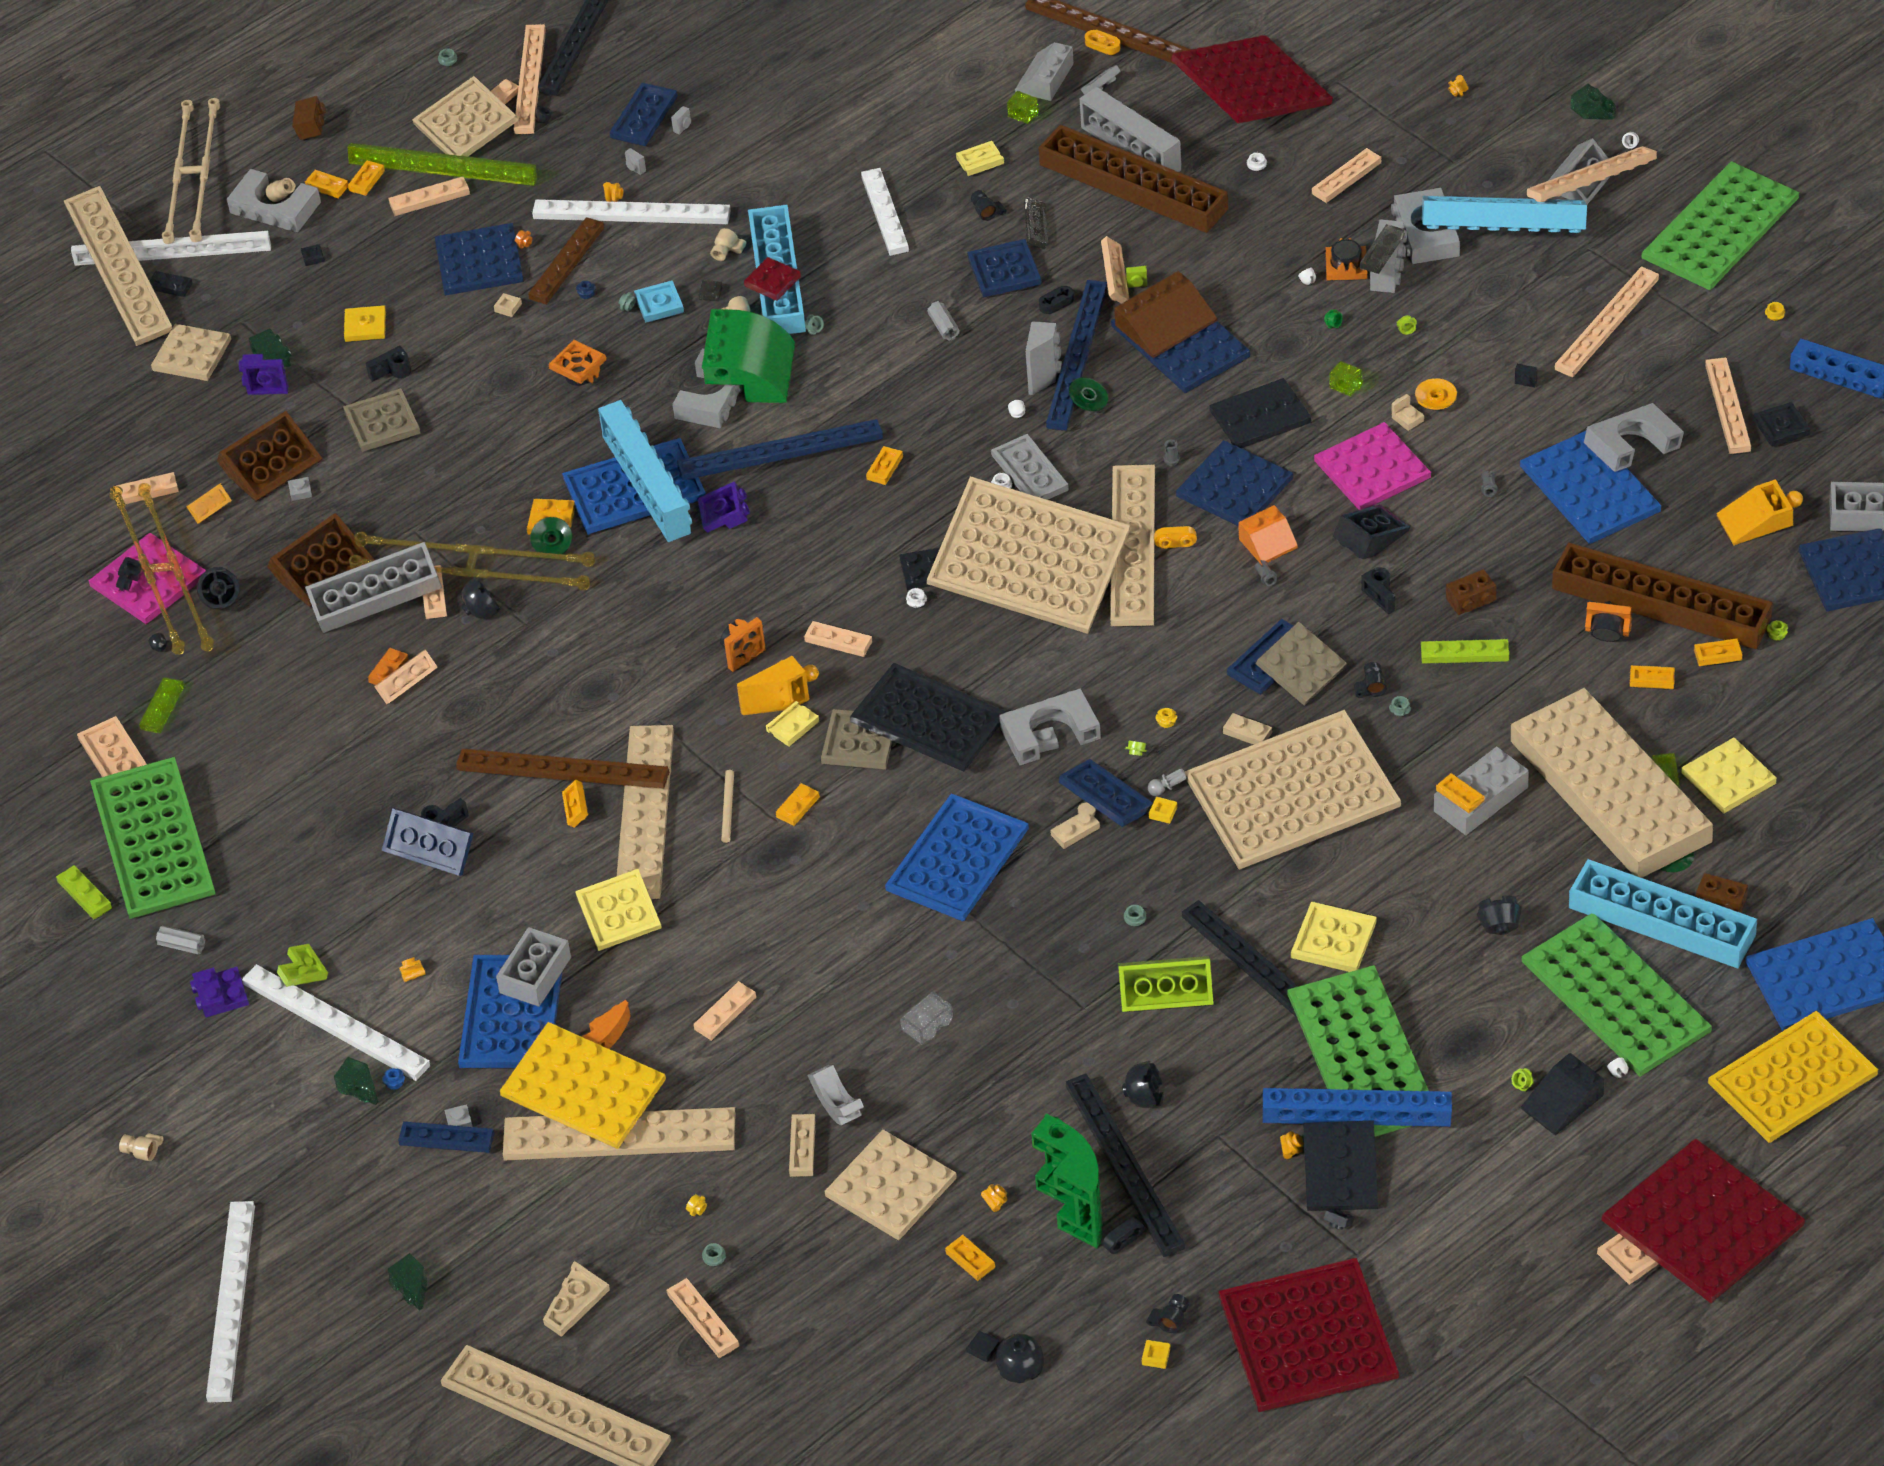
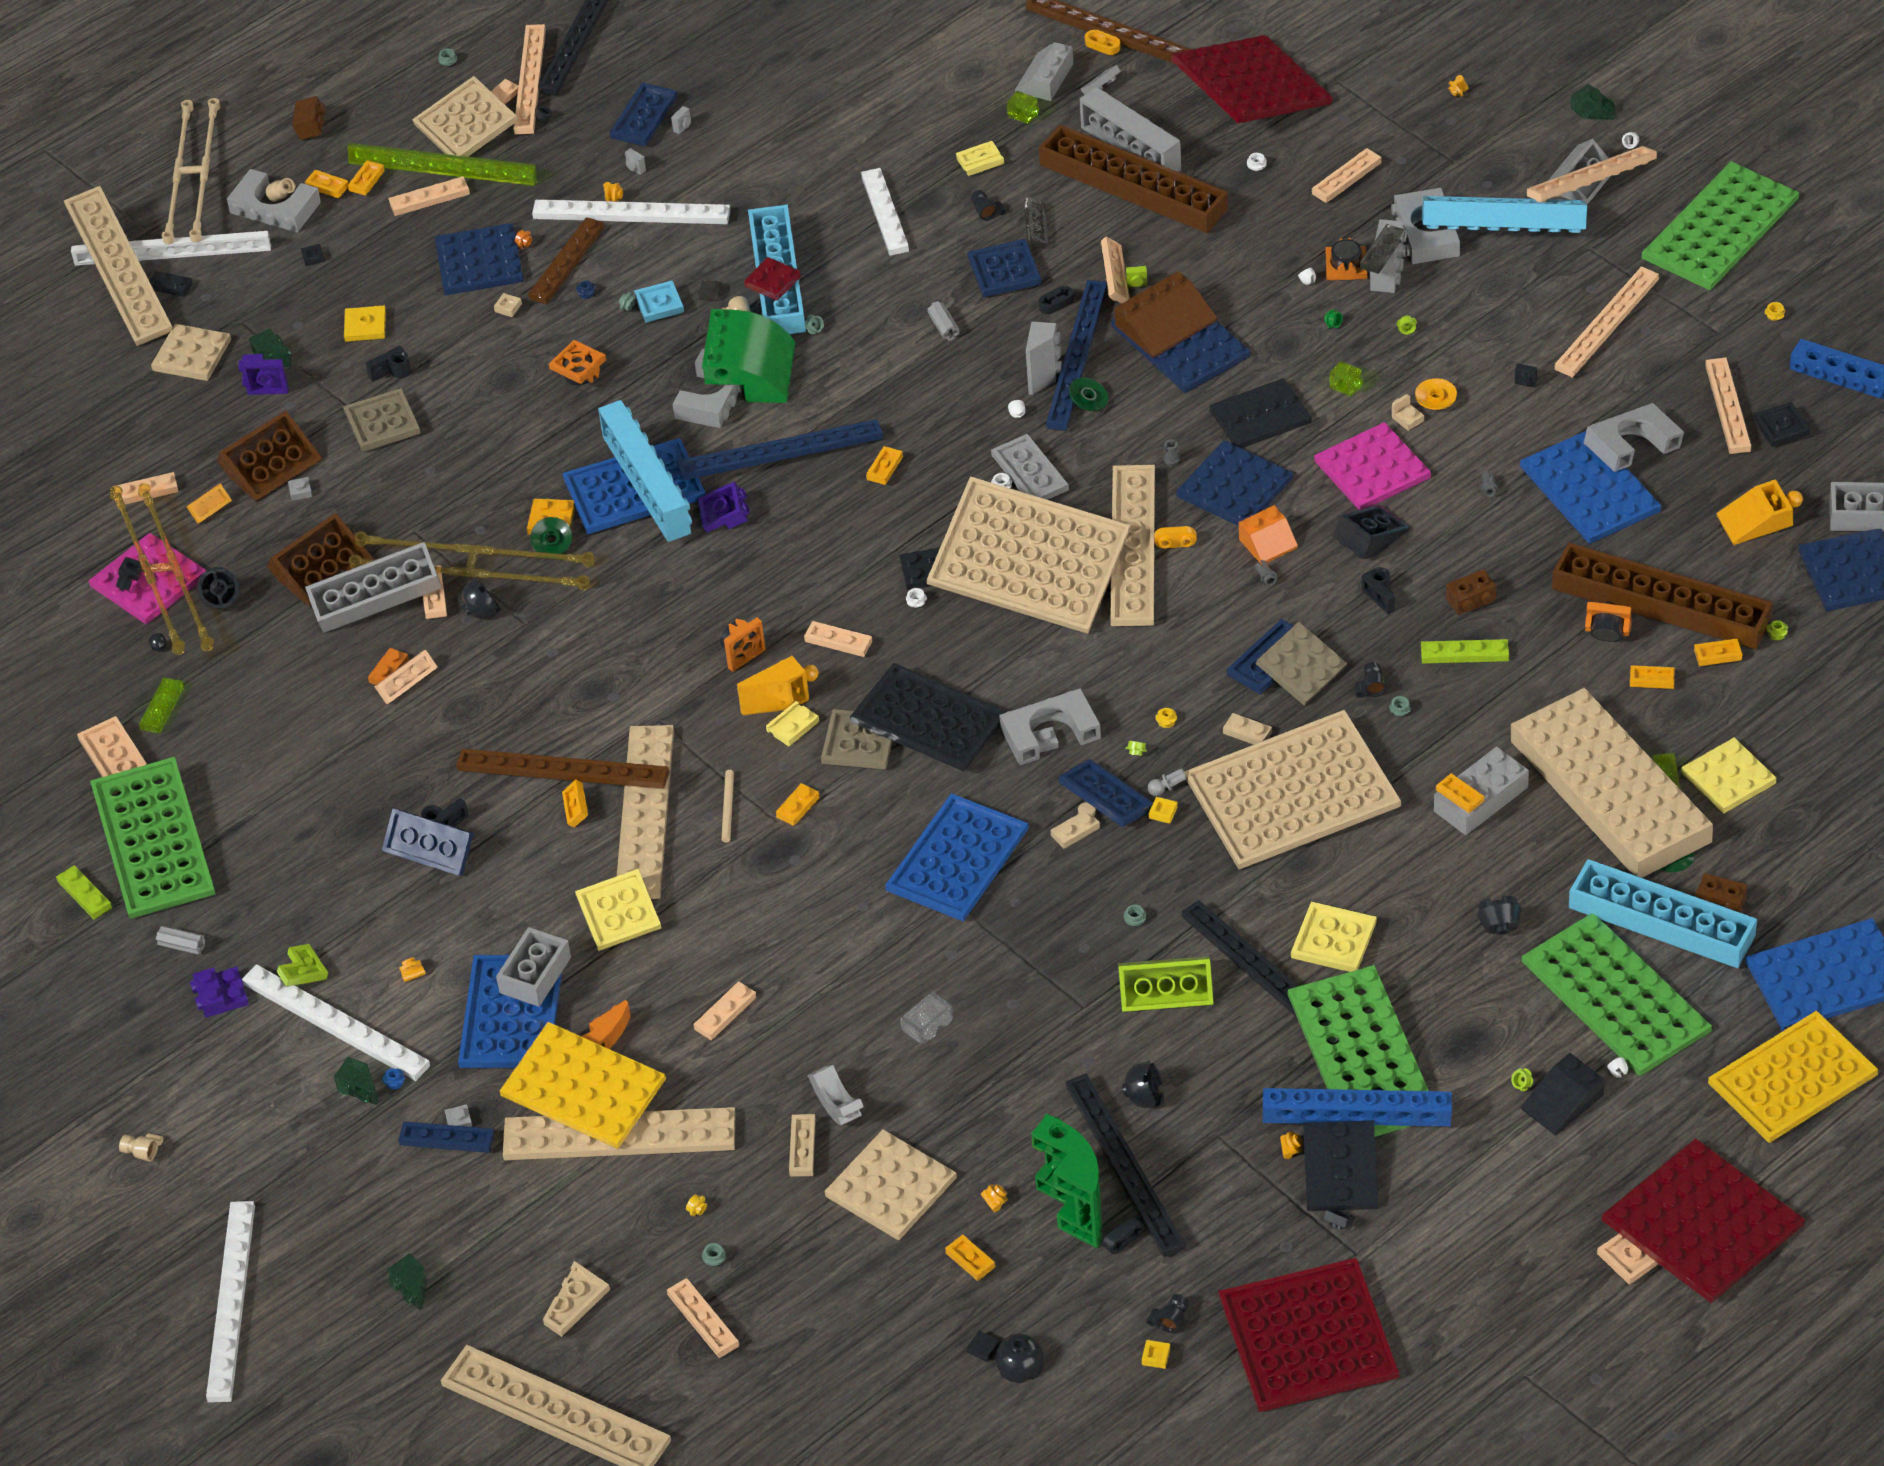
(725, 242): tan piece -> none

